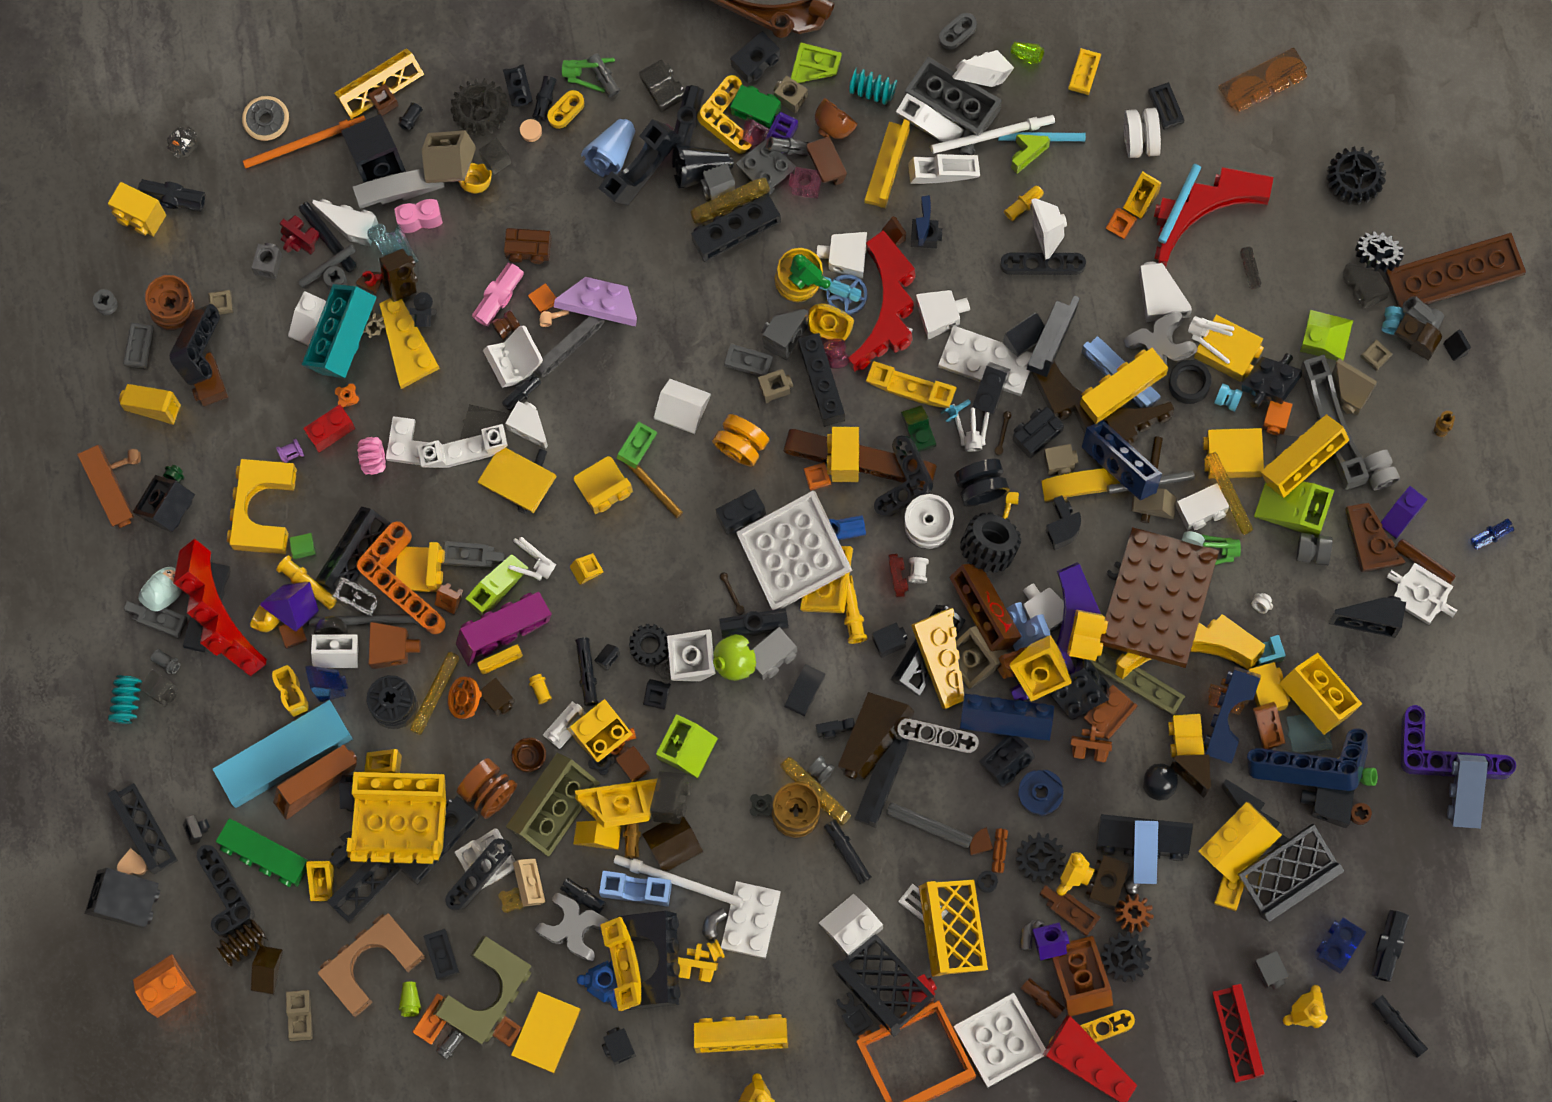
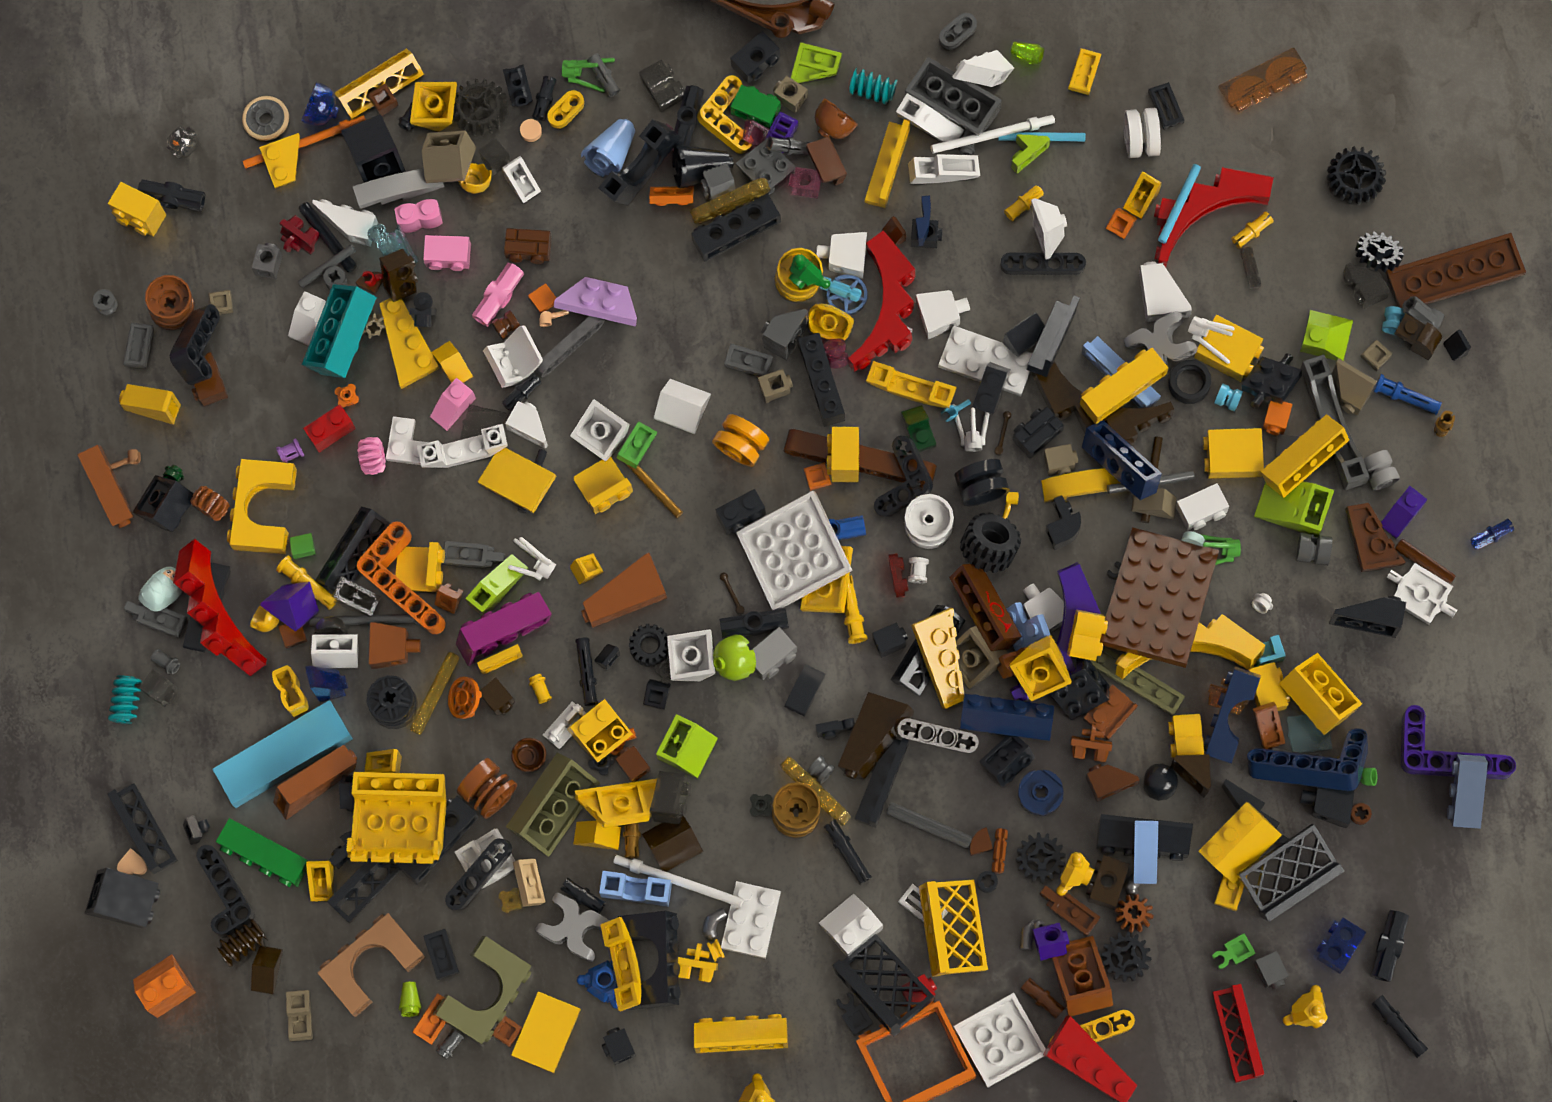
(210, 503): none -> dark orange gear
(282, 159): none -> yellow wing
(320, 106): none -> clear blue cylinder
(433, 105): none -> yellow slope
(447, 252): none -> bright pink brick
(452, 362): none -> yellow slope
(452, 404): none -> bright pink slope
(520, 179): none -> white slope
(600, 430): none -> white slope
(626, 593): none -> dark orange slope
(671, 195): none -> orange plate
(1109, 781): none -> reddish brown slope
(1229, 493): clear yellow axle -> none
(1236, 950): none -> bright green plate
(1252, 230): none -> yellow pin
(1382, 386): none -> blue pin

